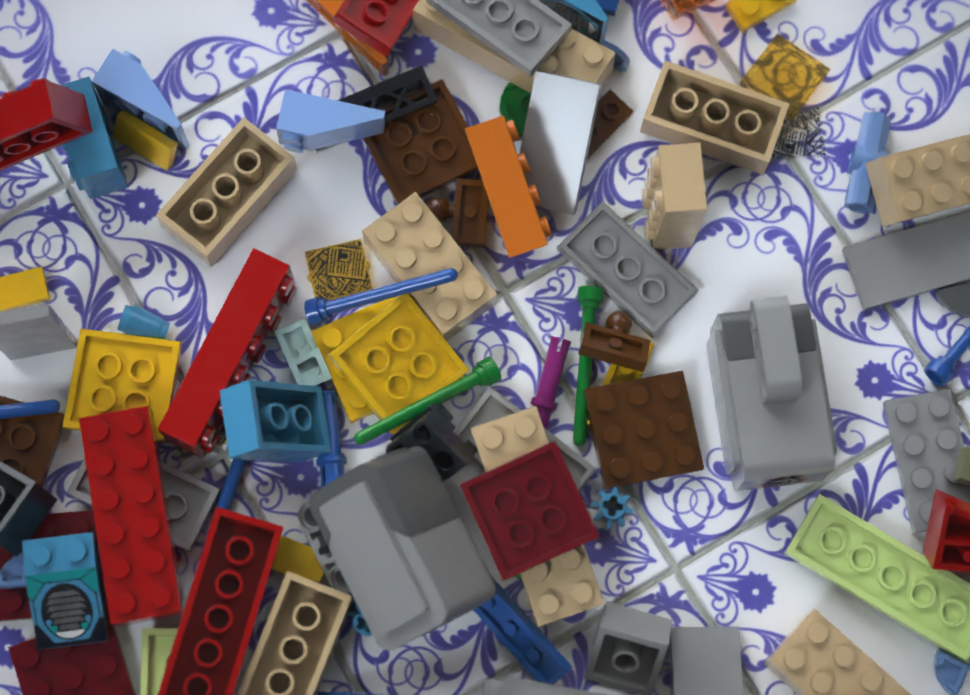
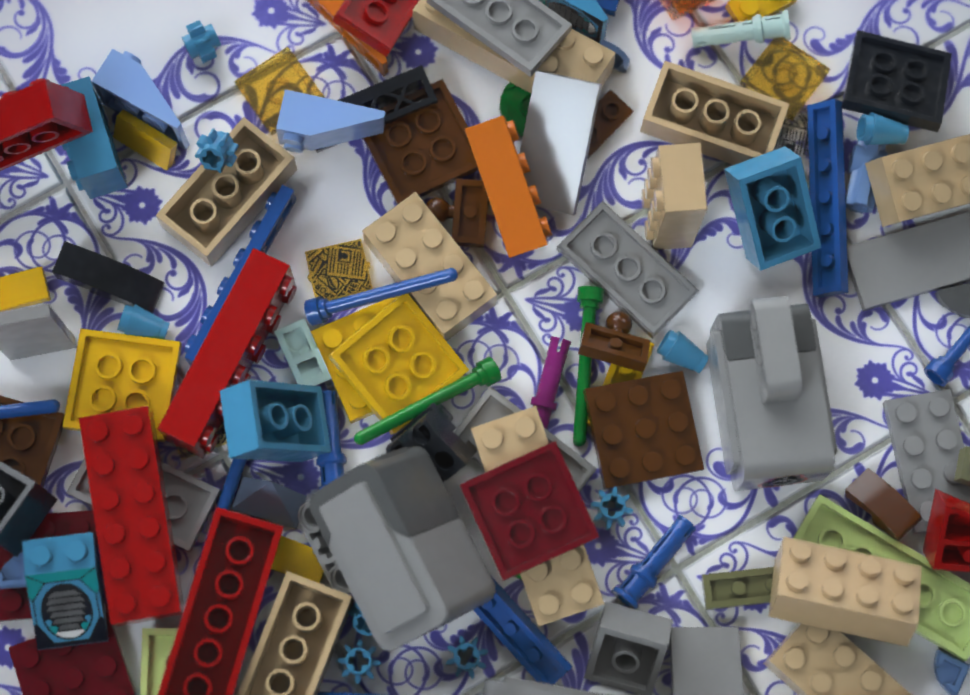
(107, 277): none -> black slope
(201, 41): none -> dark azure gear
(216, 150): none -> dark azure gear
(262, 235): none -> blue plate
(266, 84): none -> clear yellow tile
(268, 501): none -> sand blue slope
(352, 654): none -> dark azure gear
(463, 647): none -> dark azure gear
(645, 574): none -> blue pin
(681, 351): none -> dark azure cone
(737, 588): none -> olive plate
(757, 29): none -> light aqua pin
(773, 208): none -> dark azure brick
(828, 197): none -> blue plate
(845, 591): none -> tan brick
(880, 130): none -> dark azure cone
(885, 505): none -> reddish brown slope
(897, 80): none -> black plate

